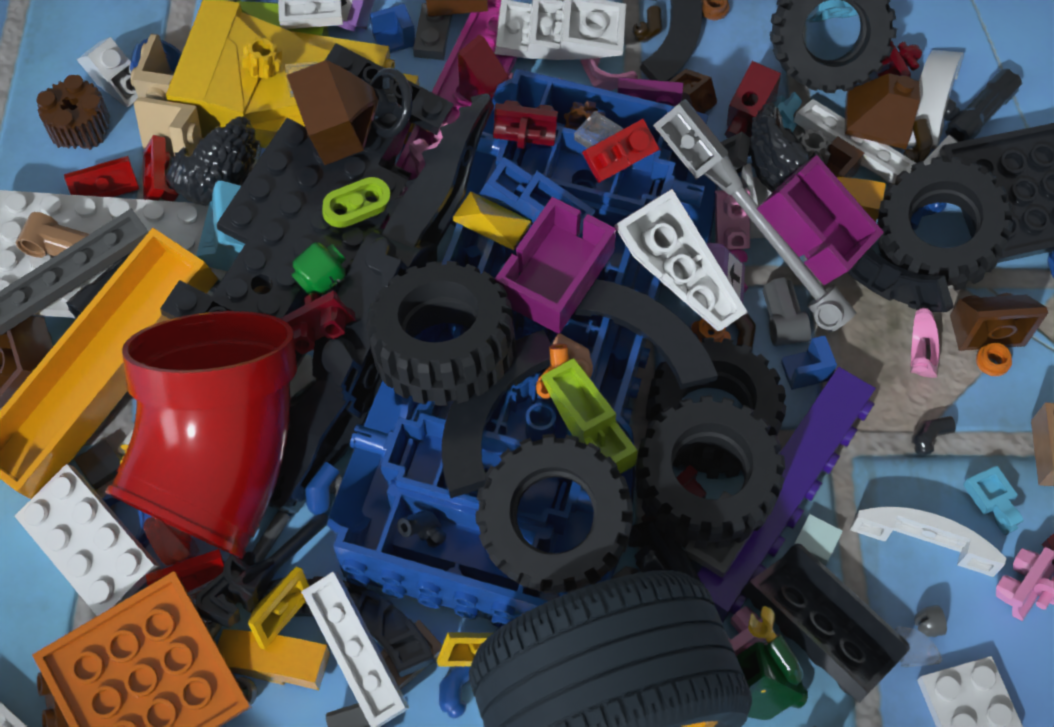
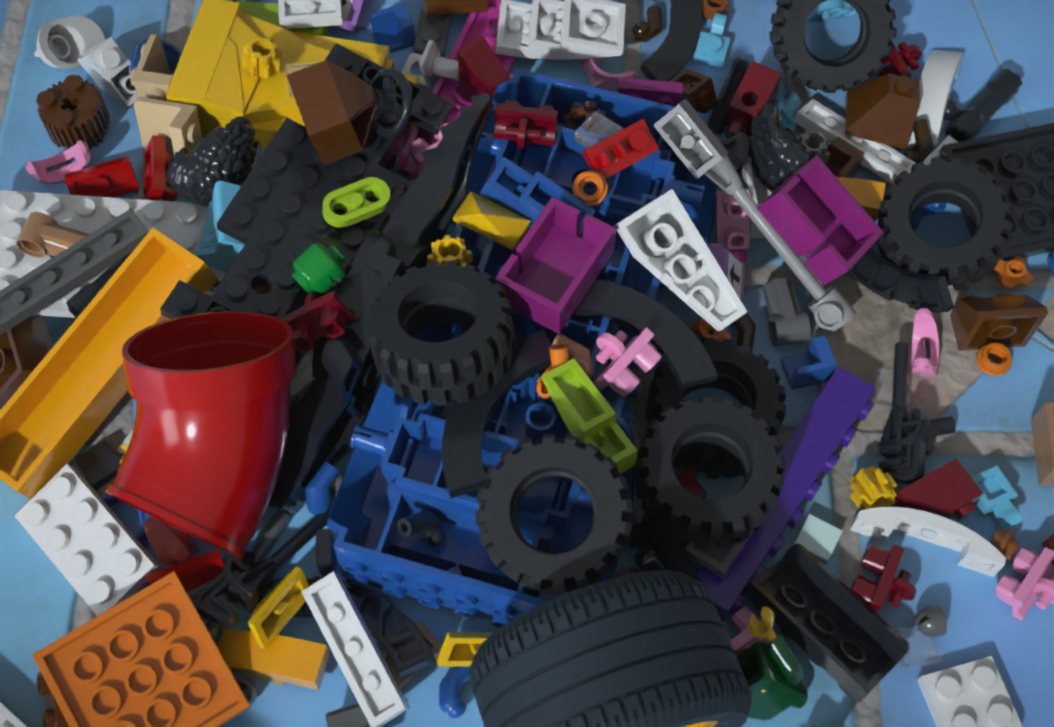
(39, 169): none -> bright pink helmet
(67, 39): none -> white piece
(325, 551): none -> black tile
(431, 65): none -> white bracket
(450, 250): none -> yellow gear
(586, 178): none -> orange plate
(638, 351): none -> bright pink hips
(713, 46): none -> medium azure plate
(720, 112): none -> black axle
(872, 488): none -> yellow gear
(884, 386): none -> clear tile
(885, 565): none -> dark red hips
(904, 431): none -> black piece
(944, 492): none -> dark red slope
(1006, 542): none -> dark orange plate
(1010, 280): none -> orange plate

